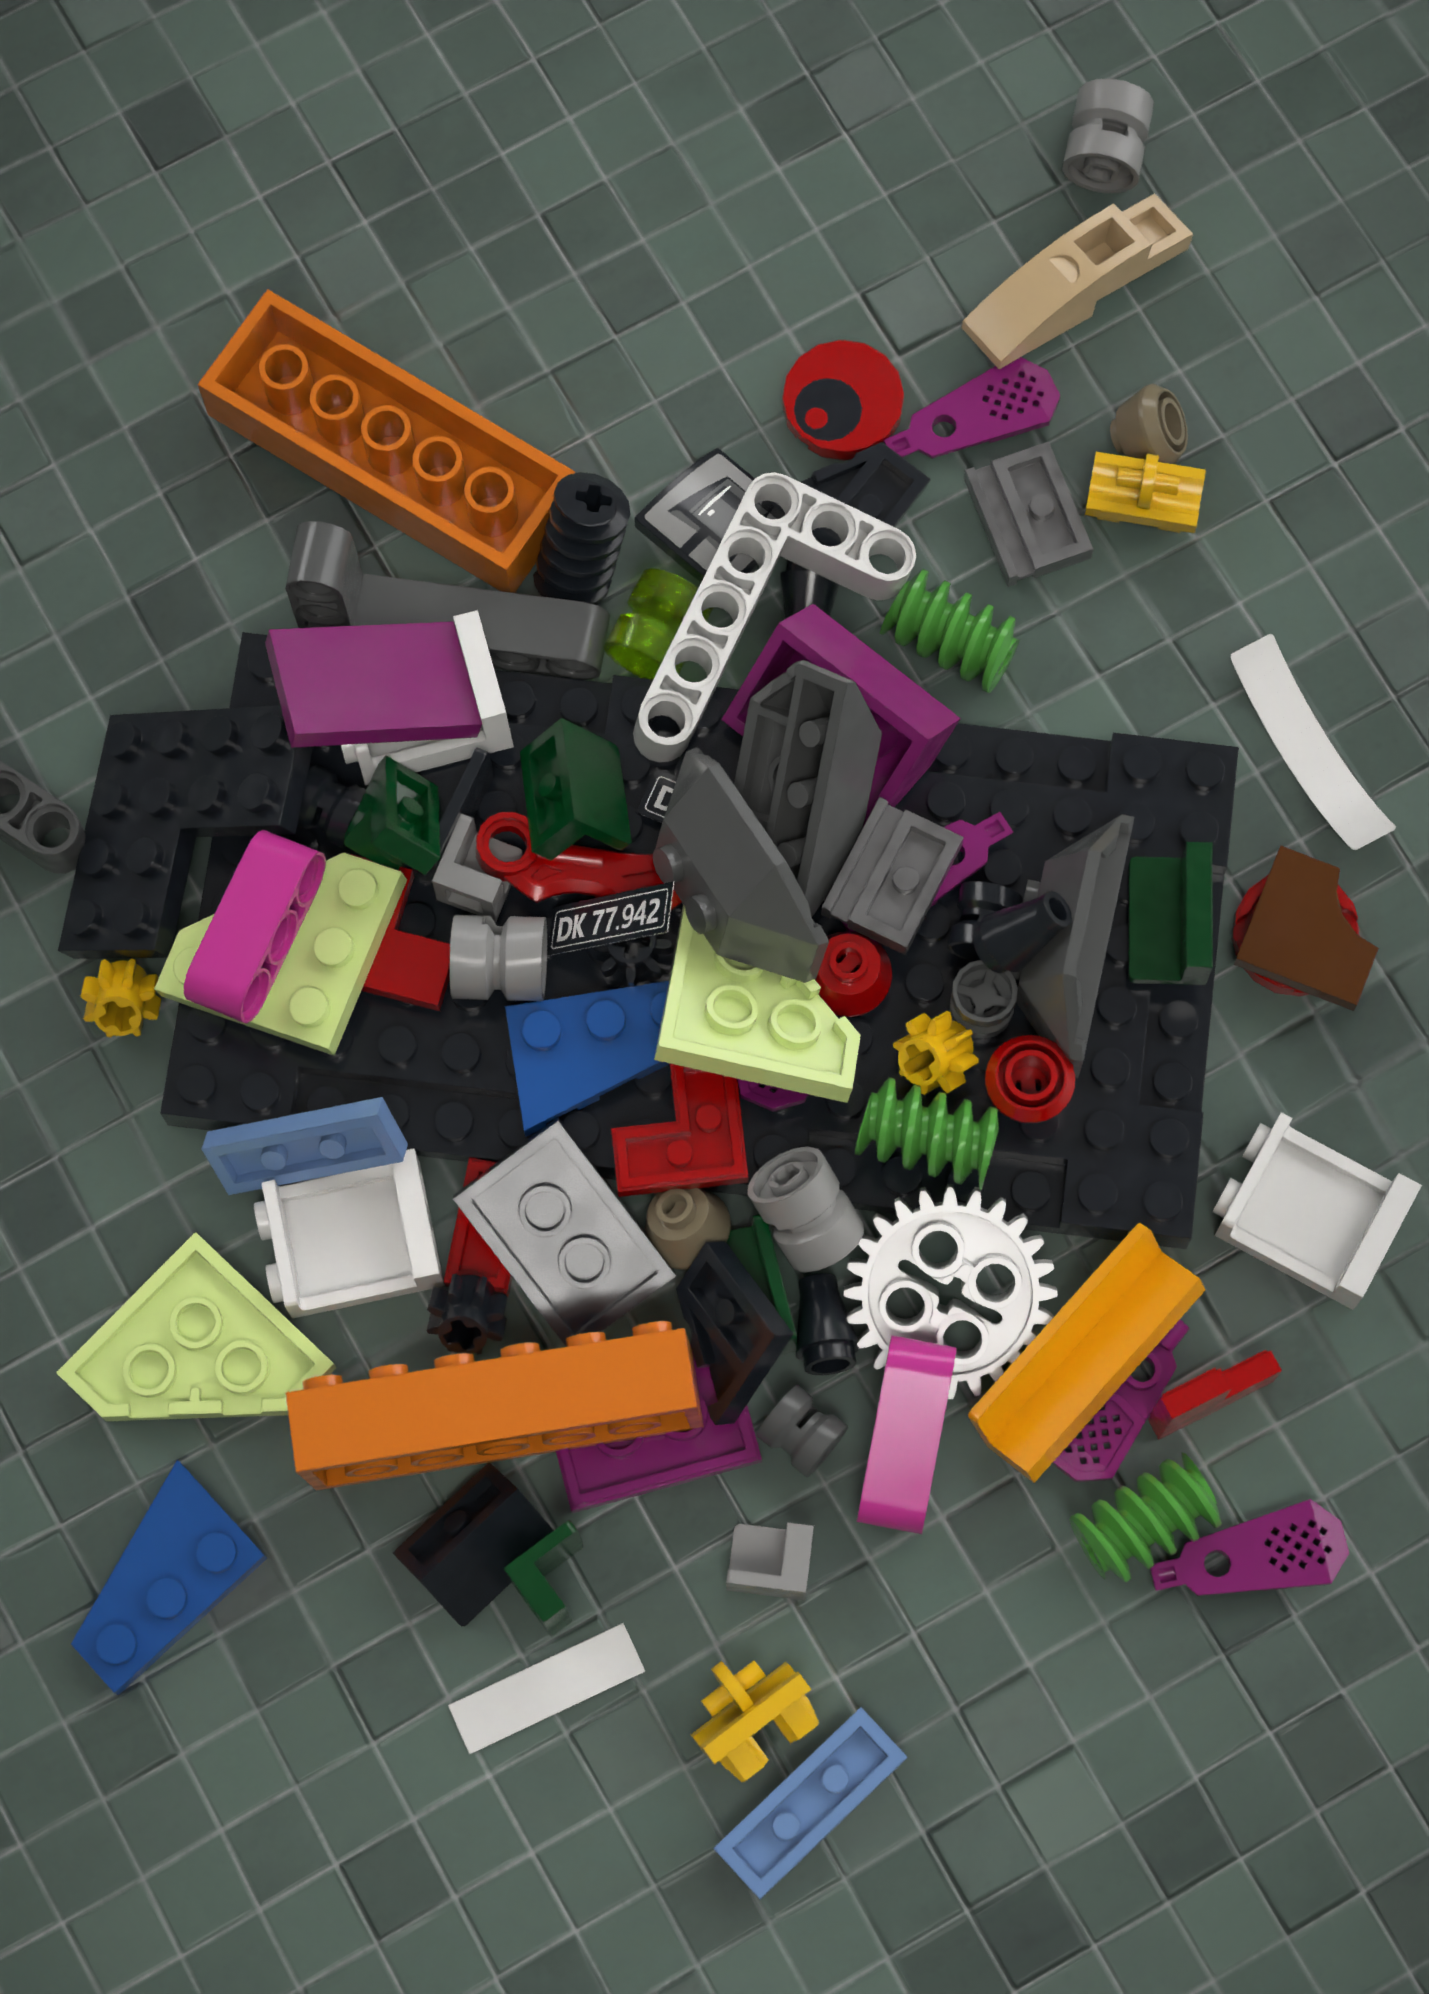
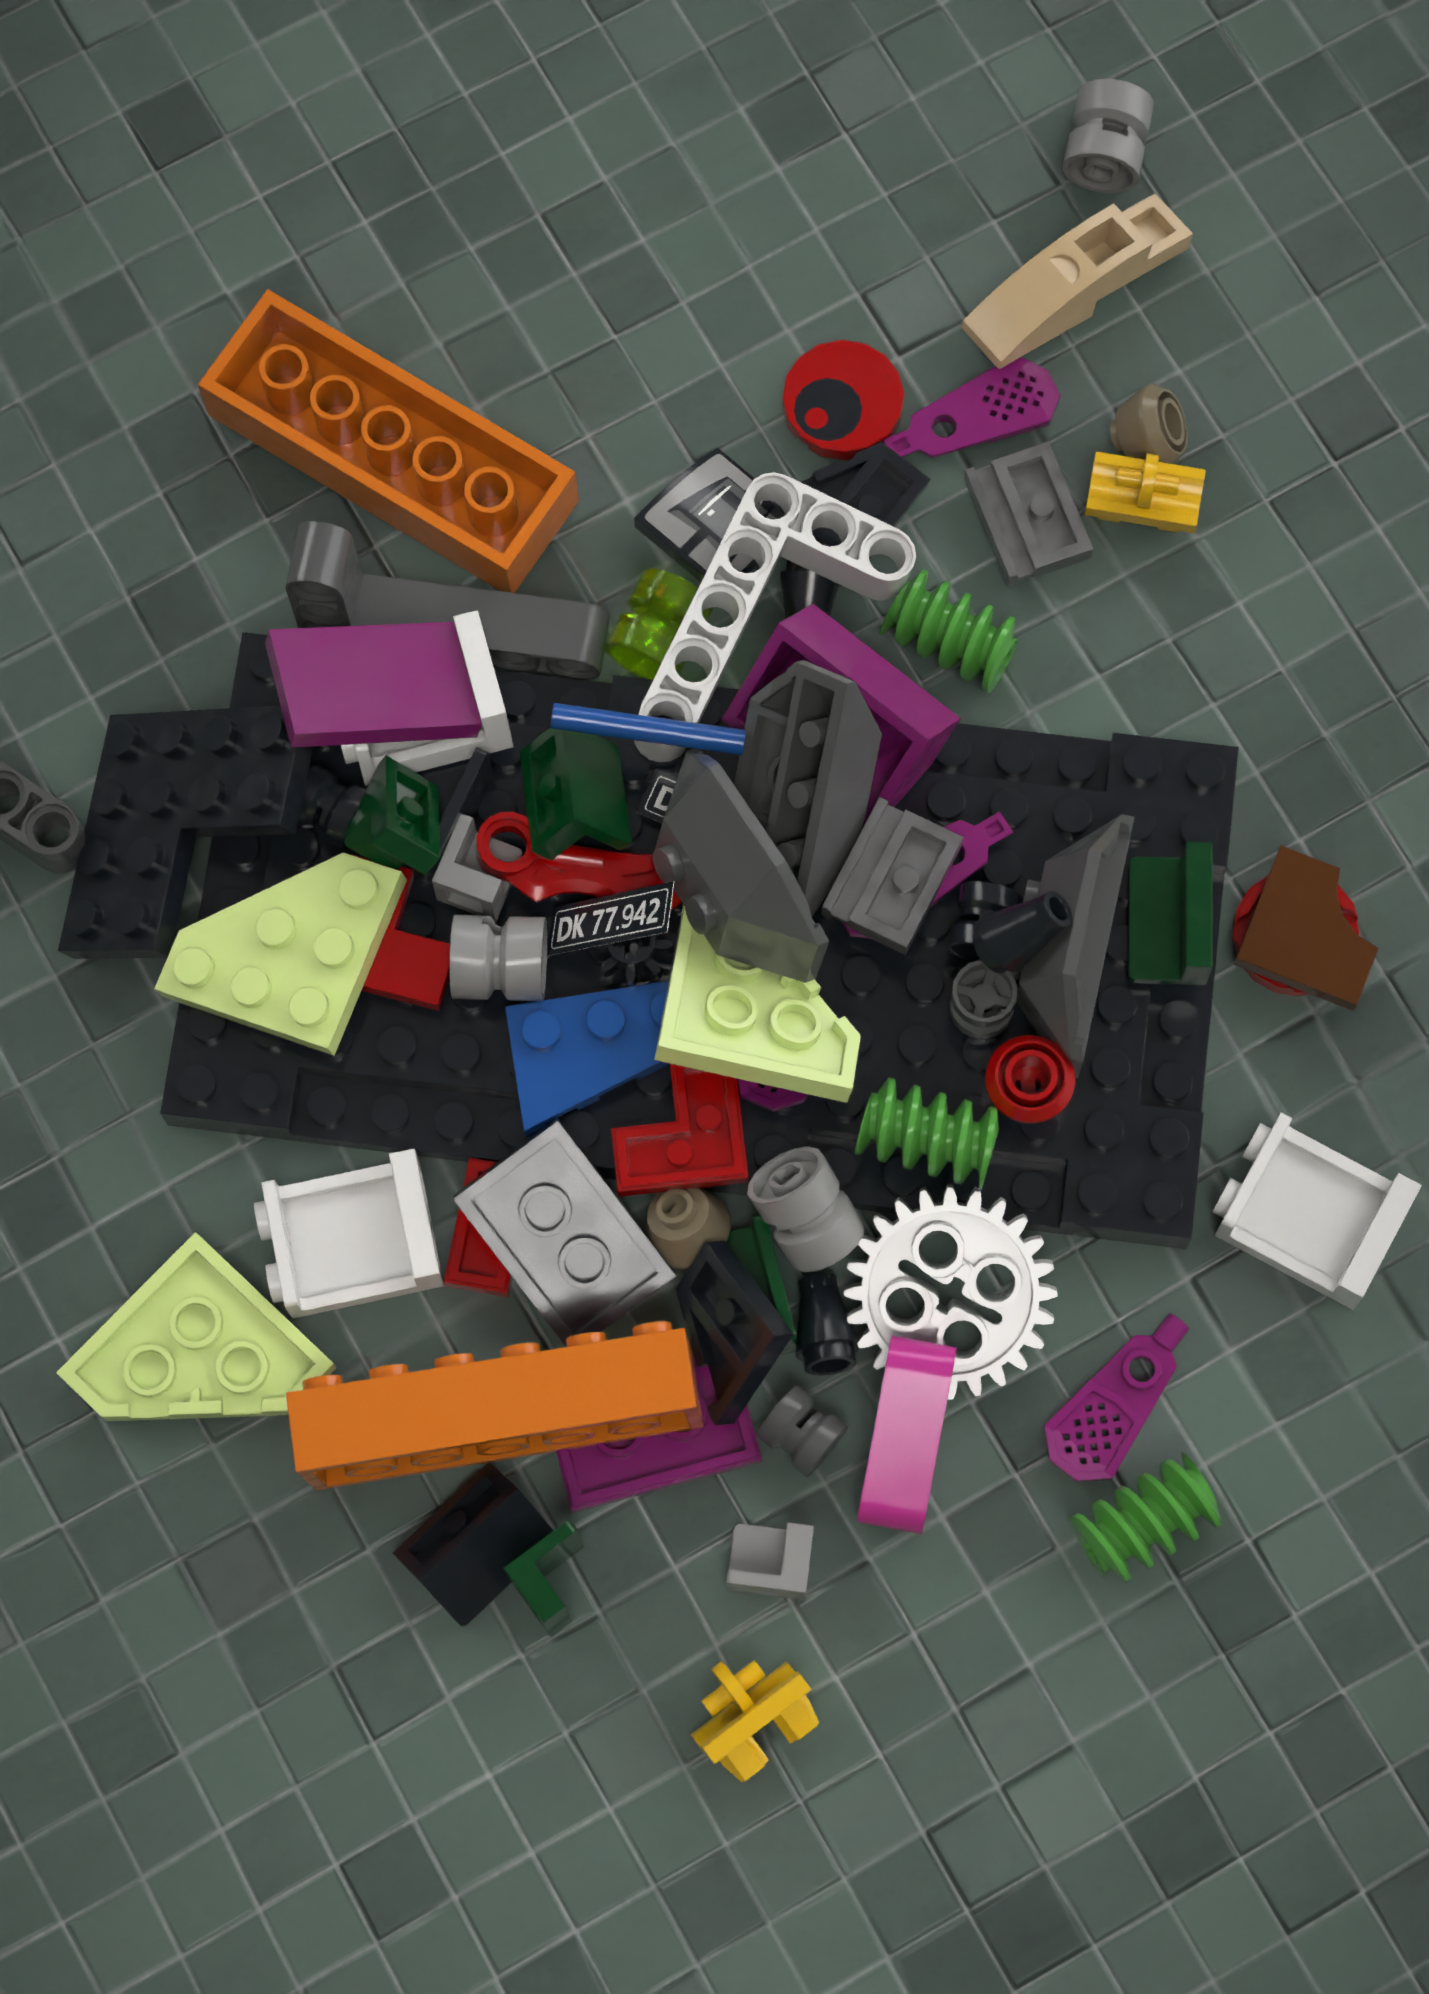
(120, 998): yellow gear -> none
(166, 1581): blue wing -> none
(254, 926): dark pink beam -> none
(305, 1146): medium blue plate -> none
(467, 1314): black gear -> none
(546, 1688): white sticker -> none
(582, 539): black piece -> none
(647, 729): none -> blue bar
(810, 1803): medium blue plate -> none
(849, 991): red cone -> none
(935, 1052): yellow gear -> none
(1085, 1354): light orange panel -> none
(1211, 1392): red tile -> none
(1250, 1557): magenta piece -> none
(1306, 745): white sticker -> none

